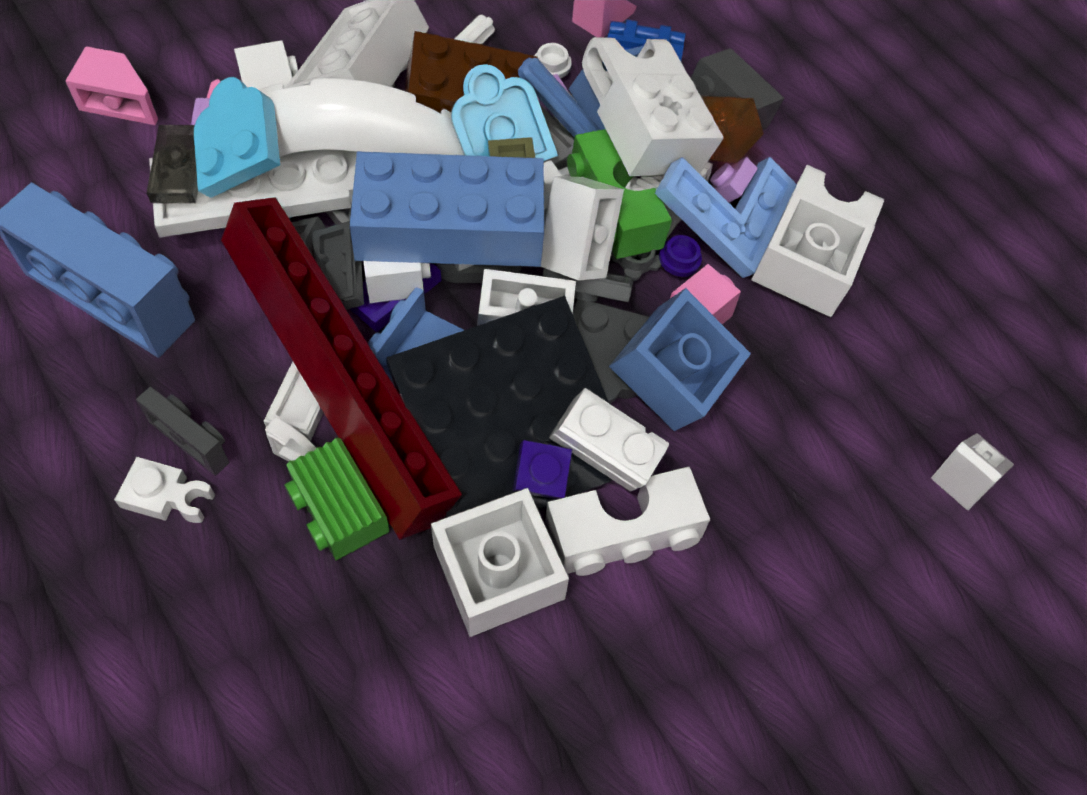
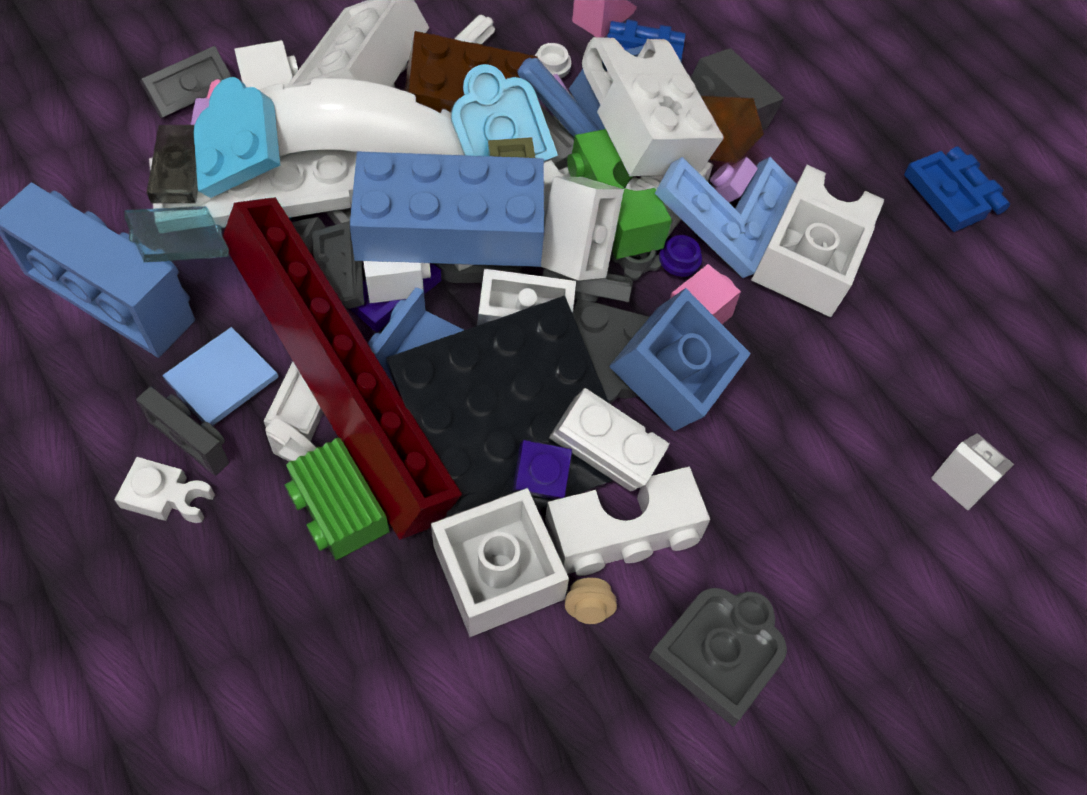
(109, 86): bright pink slope -> none
(175, 234): none -> clear light blue piece
(184, 81): none -> dark grey plate
(220, 377): none -> light blue piece
(590, 600): none -> tan plate
(723, 650): none -> dark grey plate
(956, 187): none -> blue plate

